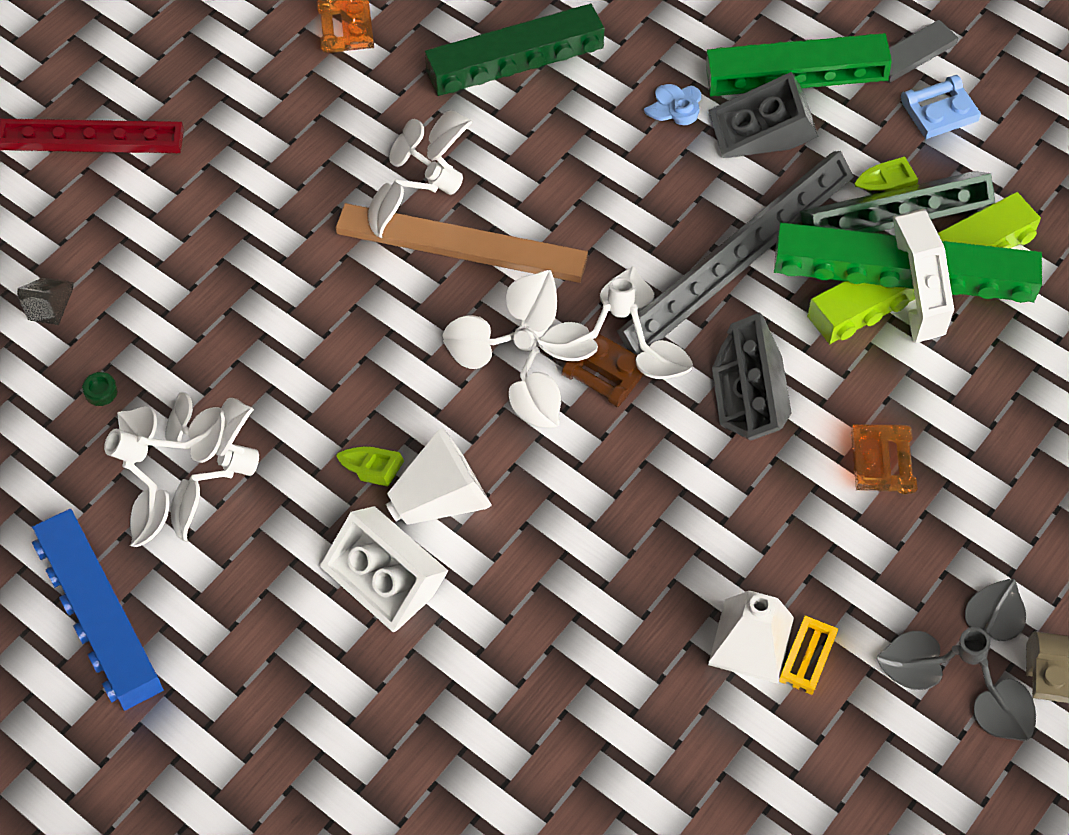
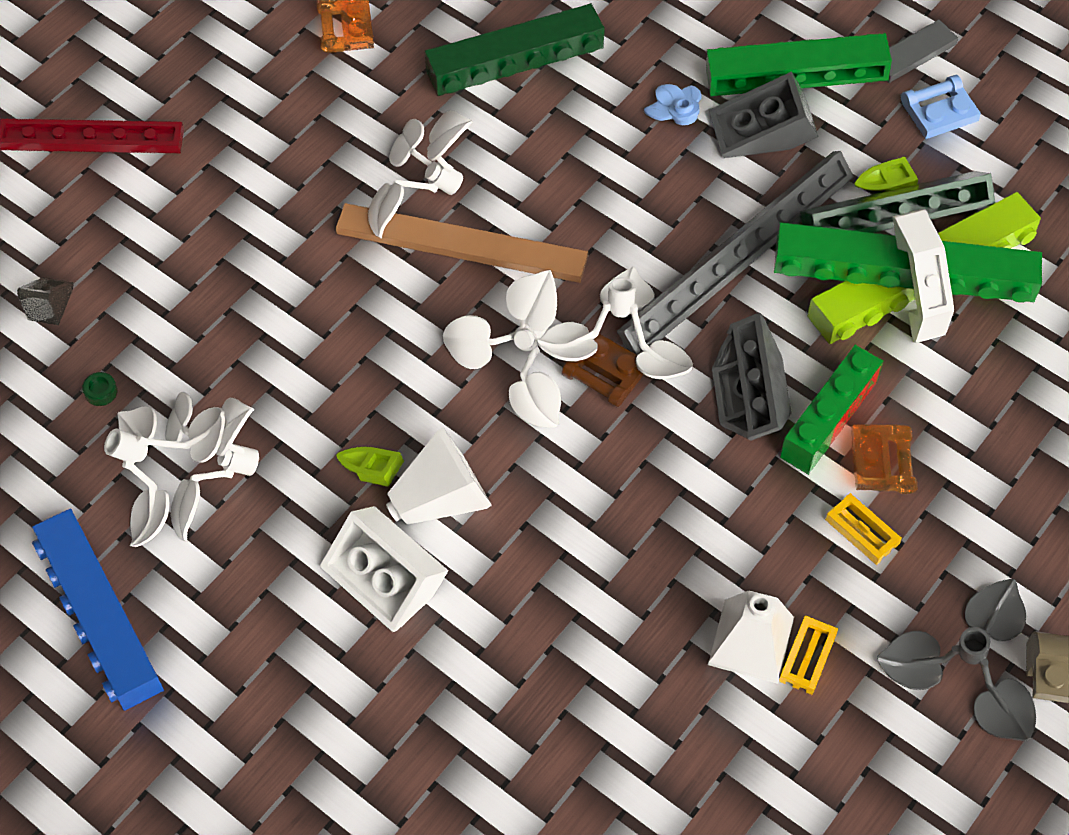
(831, 409): none -> green brick
(878, 549): none -> yellow tile

